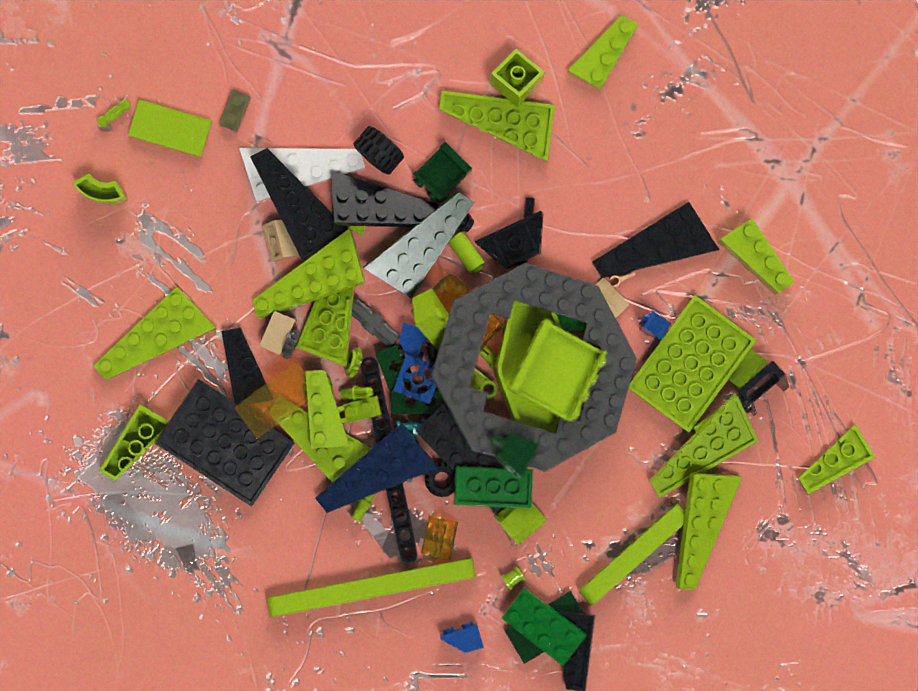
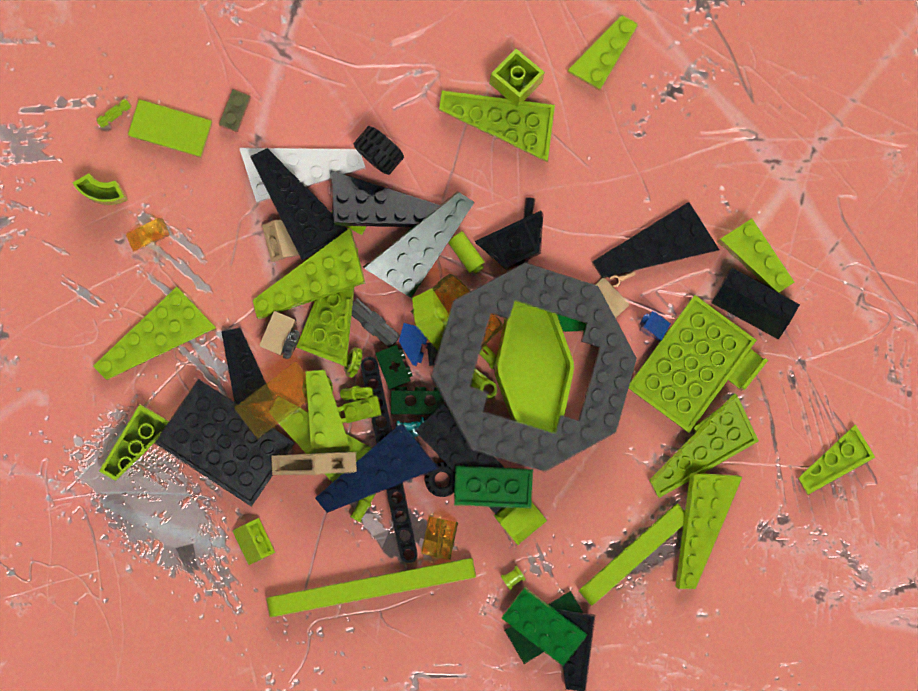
(148, 234): none -> clear yellow slope
(253, 541): none -> lime panel
(314, 463): none -> tan slope
(400, 387): blue piece -> none
(442, 173): dark green panel -> none
(465, 638): blue slope -> none
(466, 224): black plate -> none
(514, 452): dark green torso -> none
(557, 371): lime panel -> none
(755, 303): none -> black slope
(760, 384): black panel -> none

